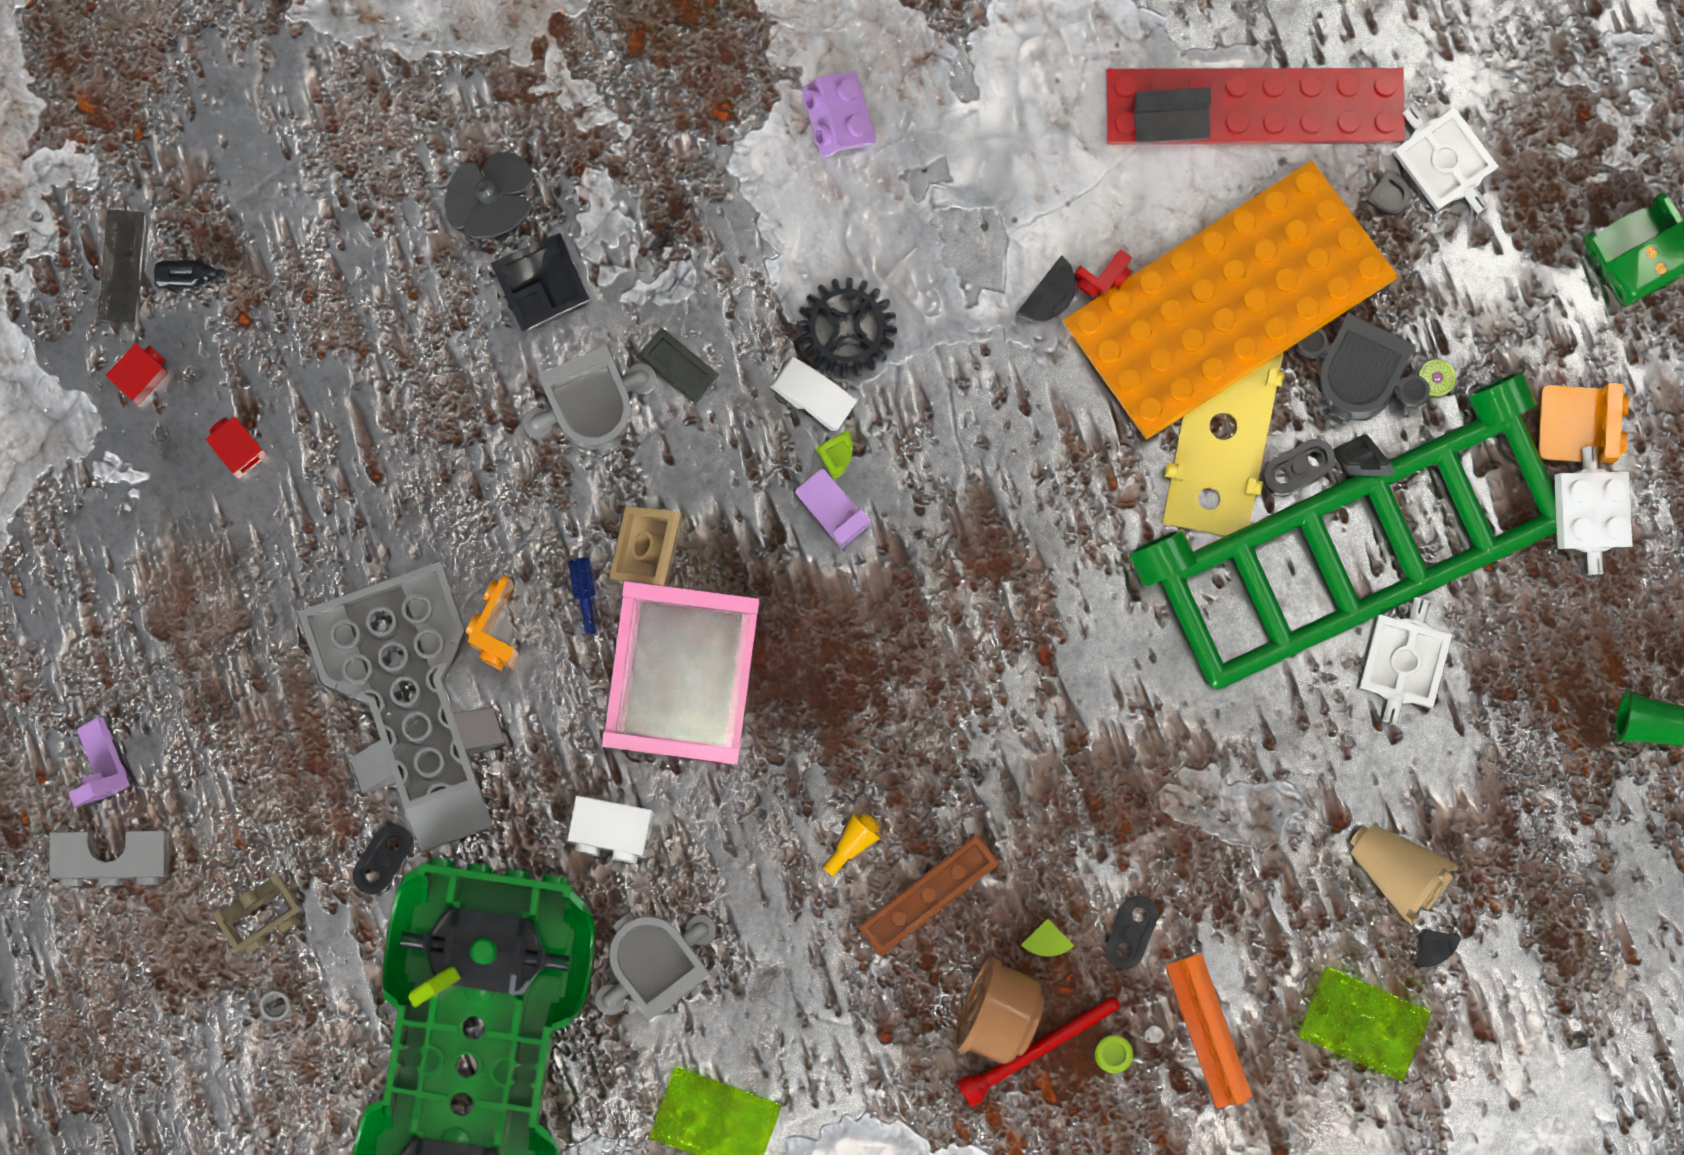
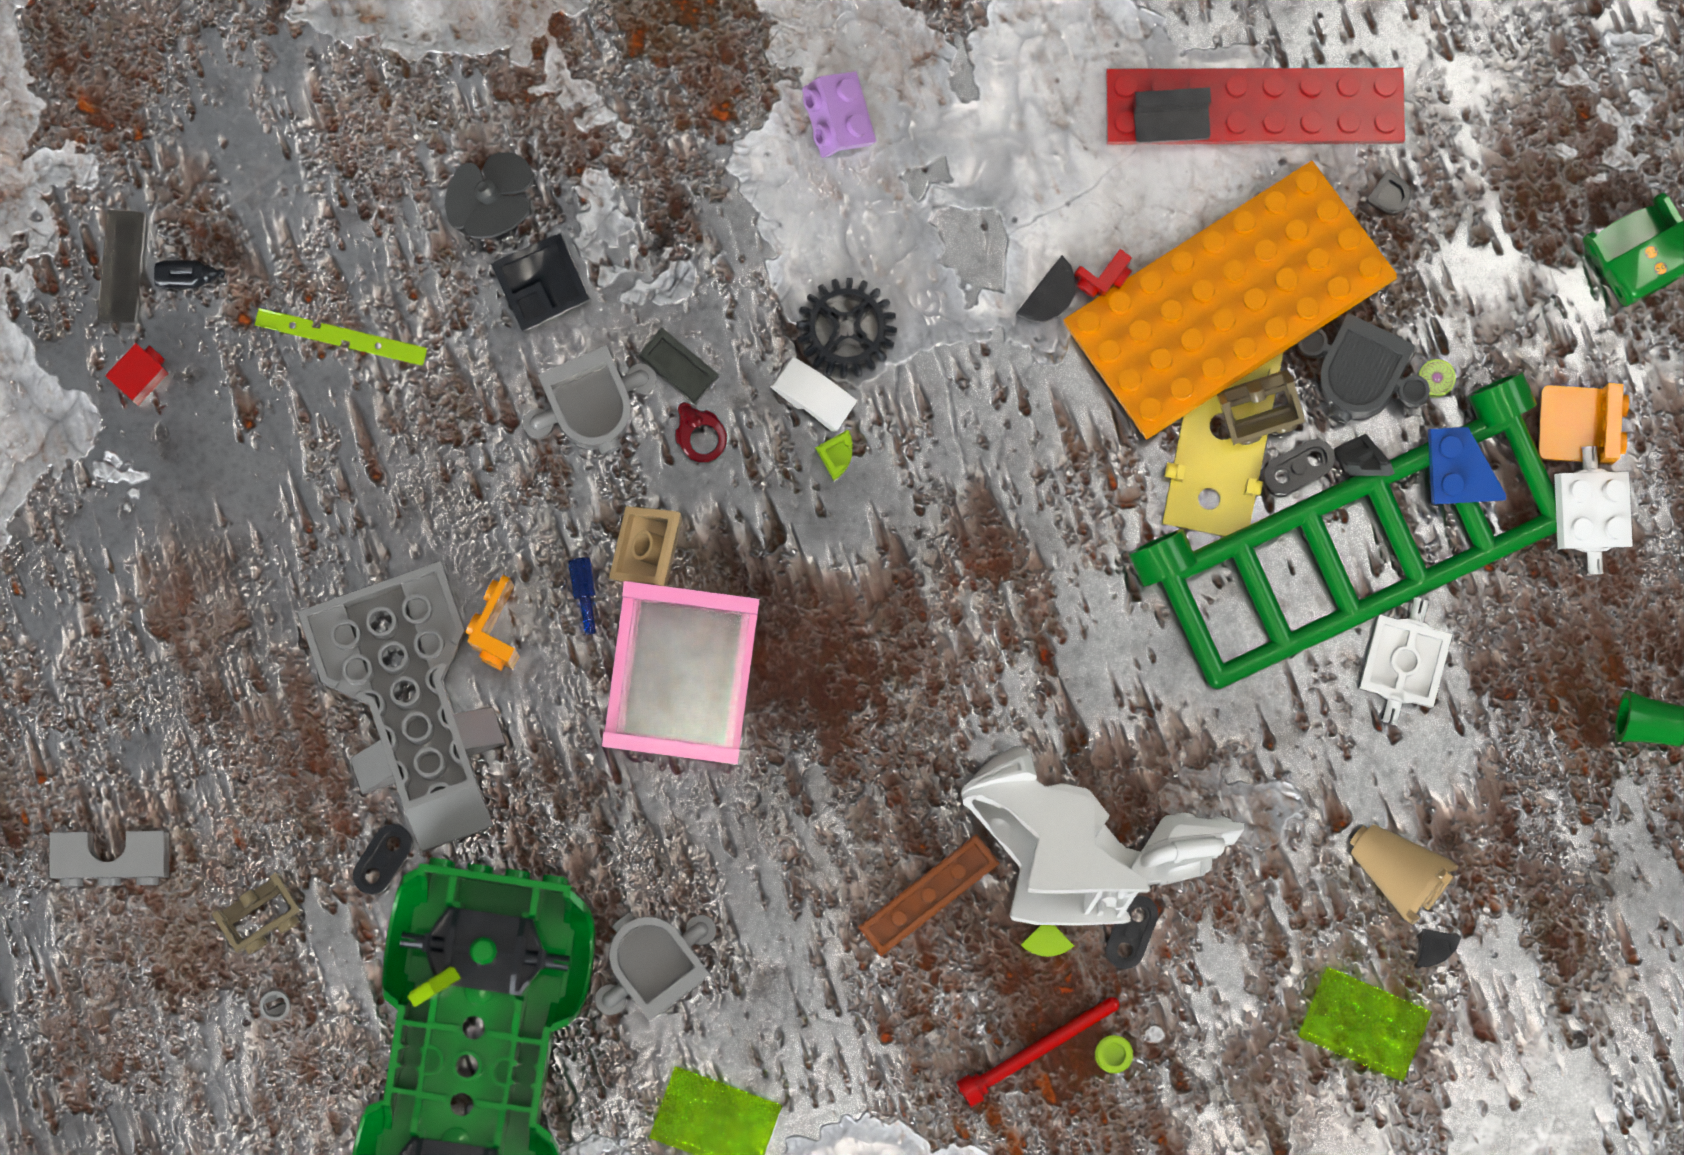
(108, 771): lavender bracket -> none
(235, 446): red brick -> none
(334, 335): none -> lime piece
(610, 828): white brick -> none
(688, 421): none -> dark red piece
(832, 508): lavender bracket -> none
(858, 836): yellow cone -> none
(999, 1013): medium nougat wheel -> none
(1067, 855): none -> white piece
(1208, 1031): orange fence -> none
(1278, 420): none -> dark tan window
(1445, 159): white plate -> none
(1460, 468): none -> blue wing

